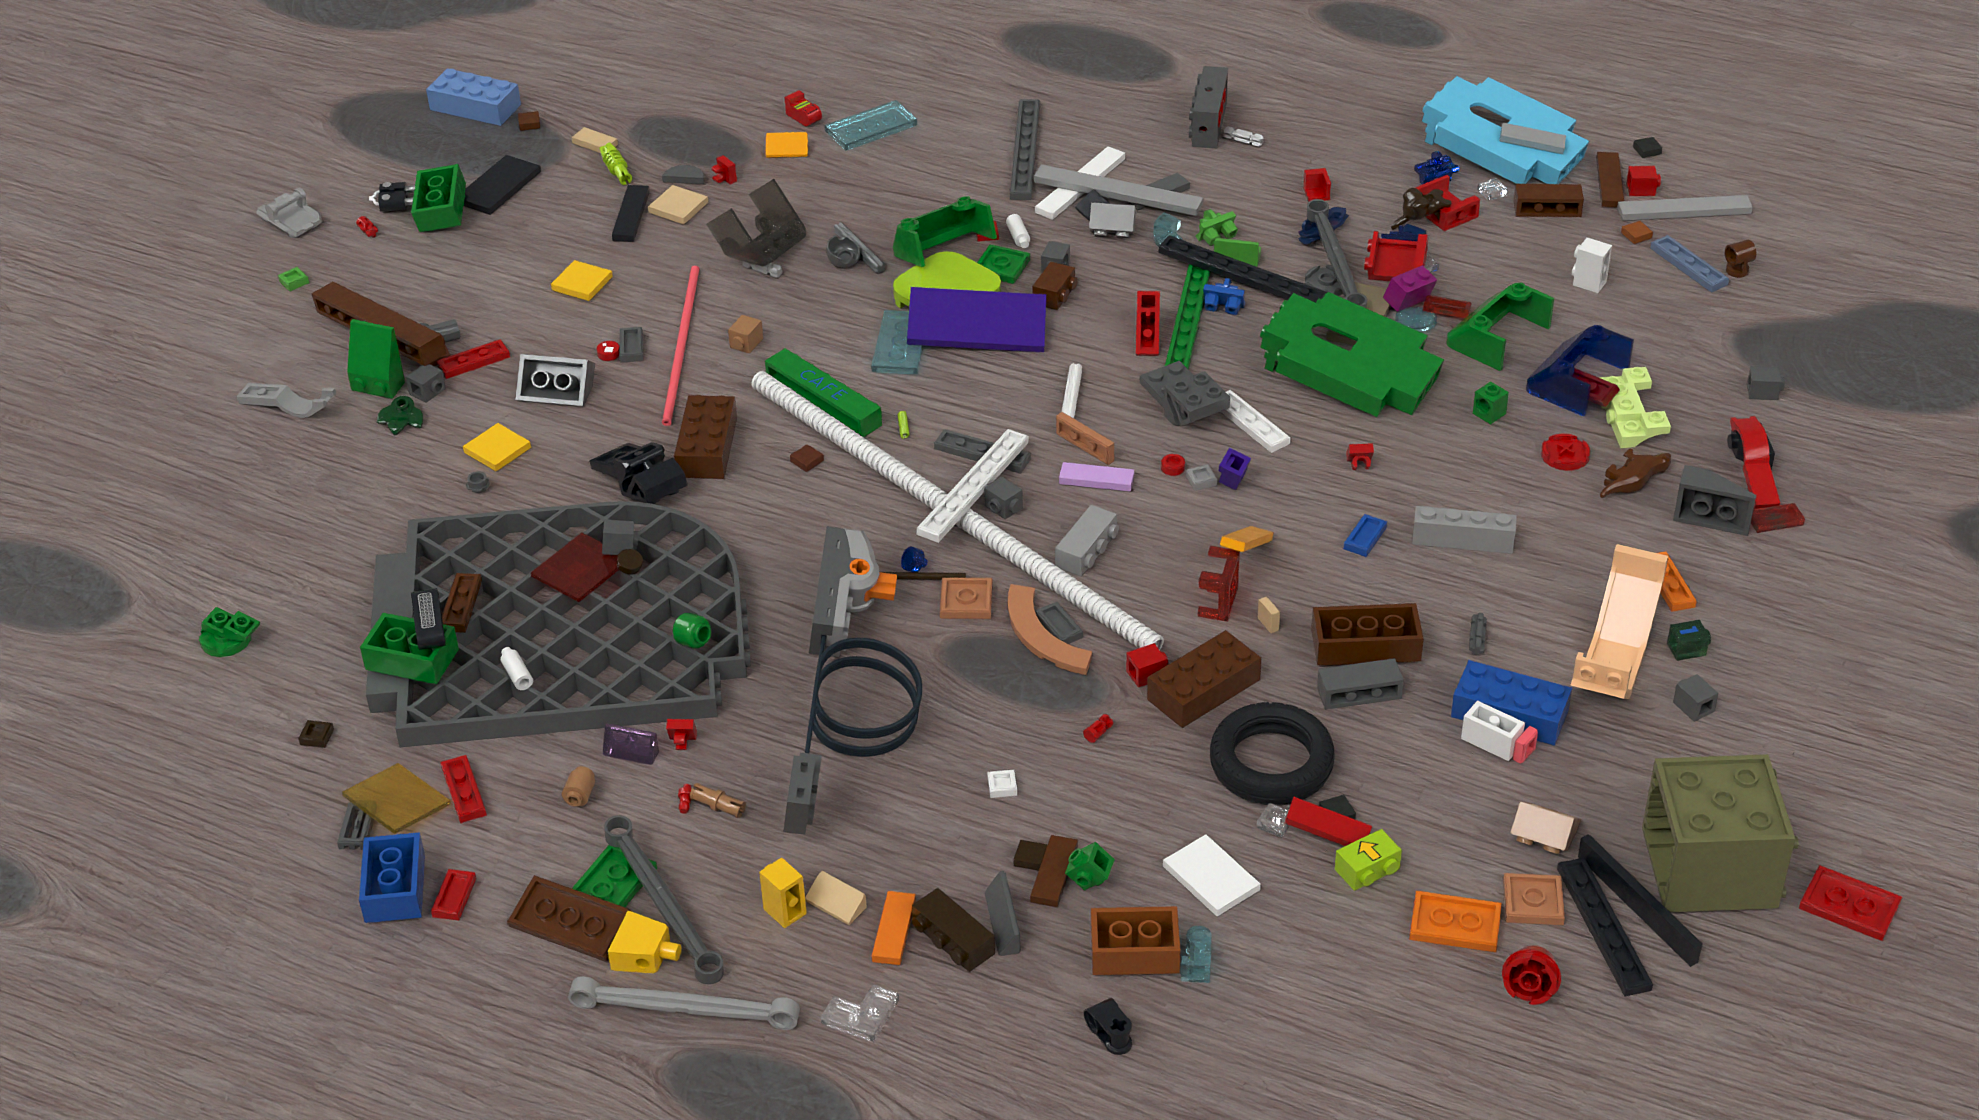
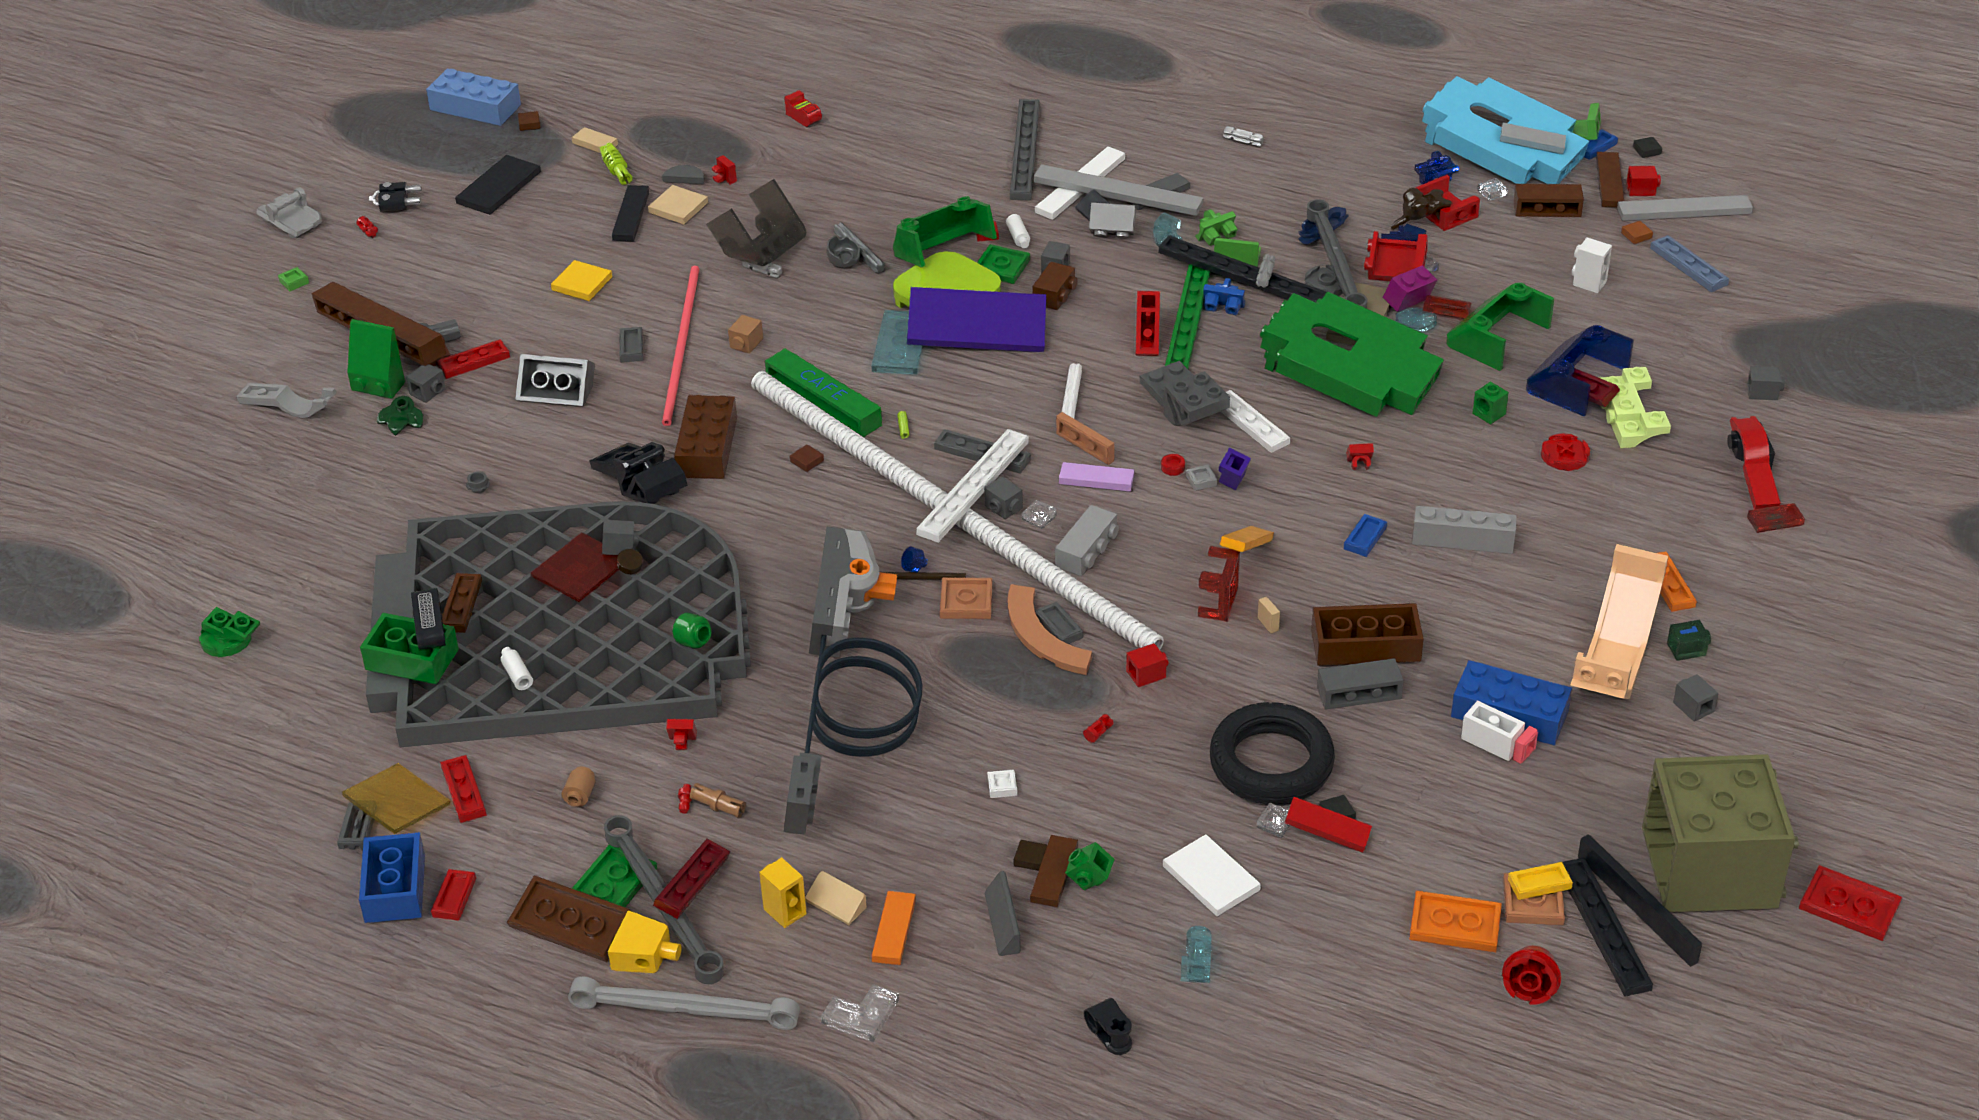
(316, 733): dark brown tile -> none
(438, 198): green brick -> none
(496, 447): yellow tile -> none
(608, 350): red tile -> none
(630, 744): clear purple slope -> none
(691, 878): none -> dark red tile
(787, 144): light orange slope -> none
(870, 125): clear light blue tile -> none
(953, 929): dark brown brick -> none
(1039, 514): none -> clear plate
(1135, 940): dark orange brick -> none
(1203, 678): reddish brown brick -> none
(1208, 107): dark grey brick -> none
(1265, 270): none -> light grey axle
(1317, 184): red panel -> none
(1368, 859): lime brick -> none
(1477, 633): dark grey axle -> none
(1540, 880): none -> yellow tile
(1544, 826): slope -> none
(1589, 128): none -> bright green panel
(1603, 143): none -> blue tile
(1634, 473): reddish brown animal -> none
(1713, 502): dark grey slope -> none
(1738, 256): reddish brown piece -> none

